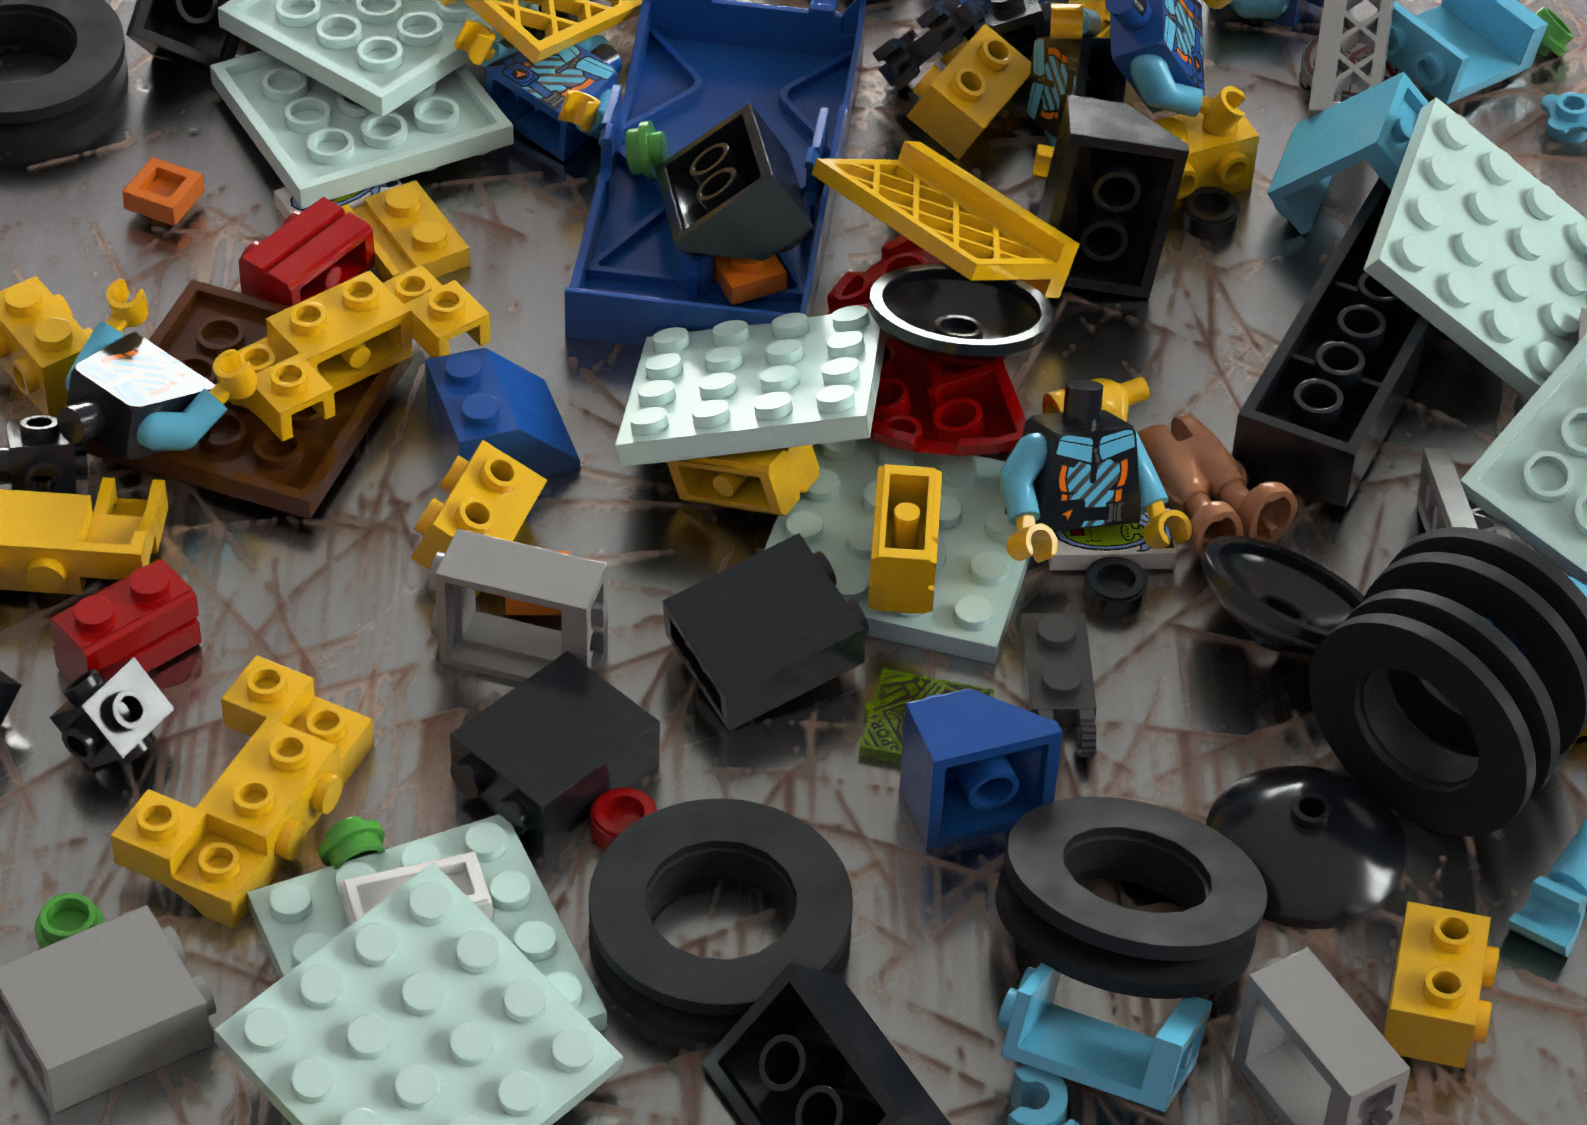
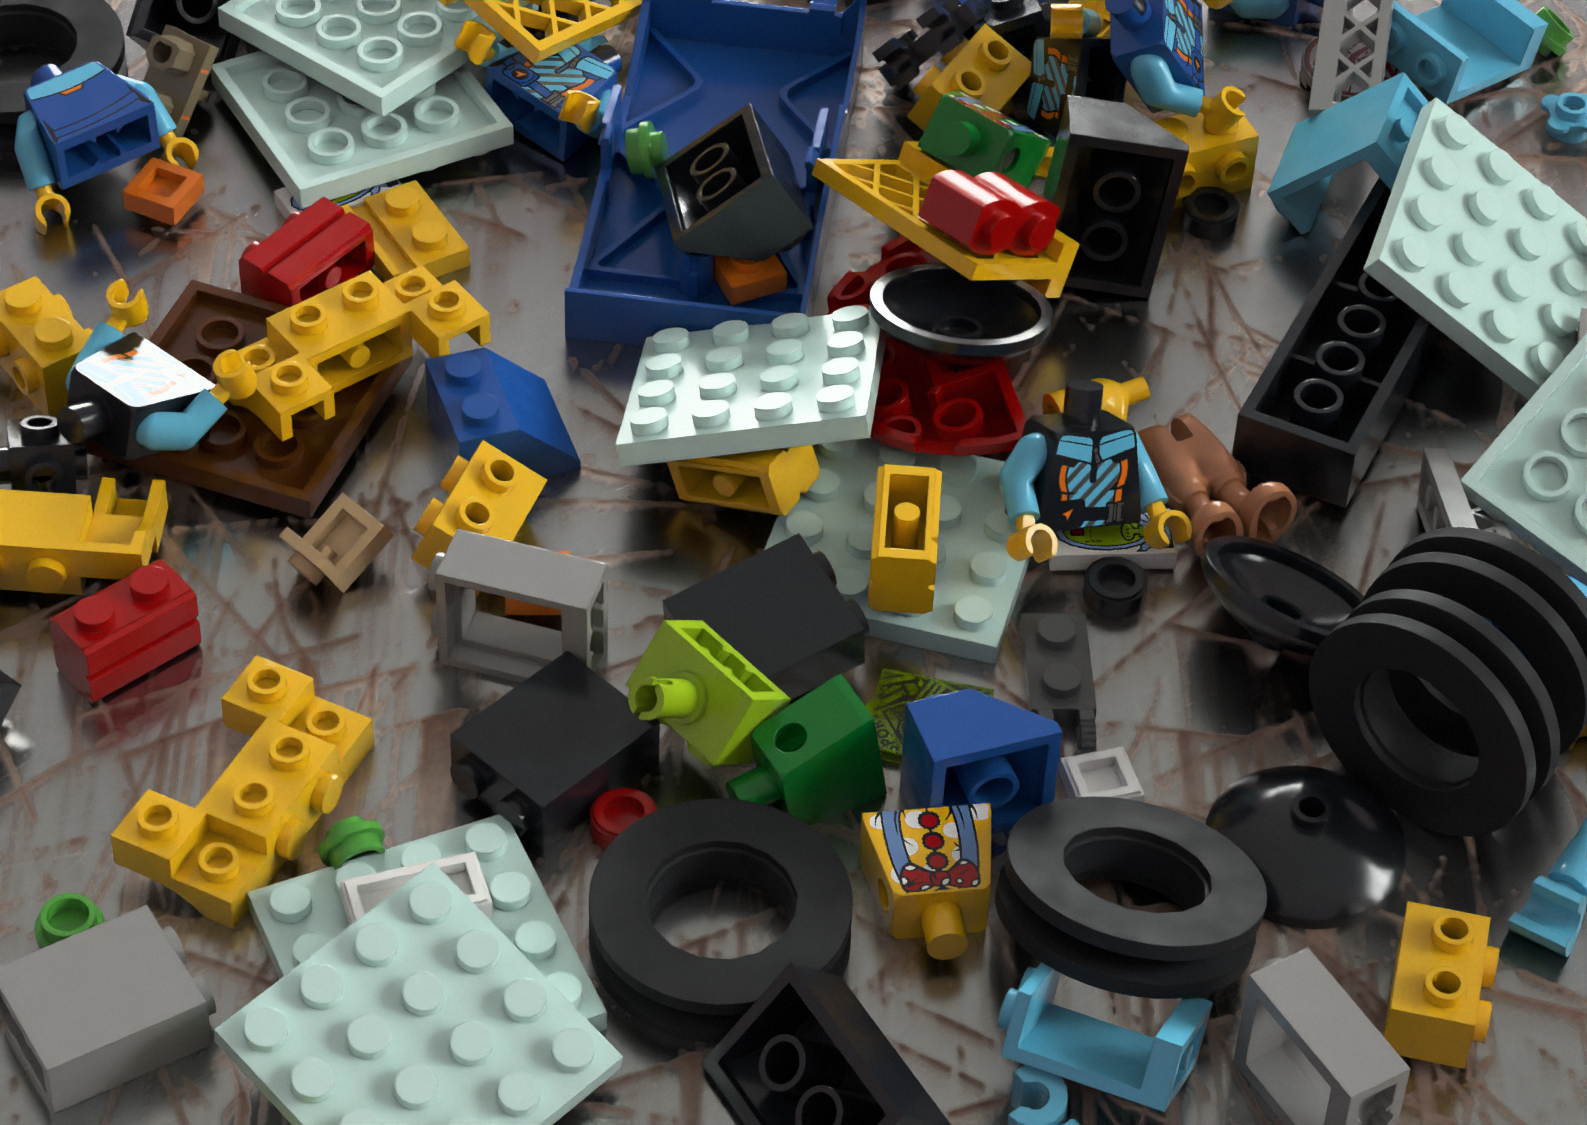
(85, 126): none -> blue torso
(111, 714): black brick -> none
(178, 72): none -> dark tan hips
(337, 544): none -> tan bracket
(703, 692): none -> lime brick
(815, 756): none -> green torso
(930, 873): none -> yellow torso
(980, 138): none -> green torso
(989, 213): none -> red brick
(1100, 775): none -> white tile

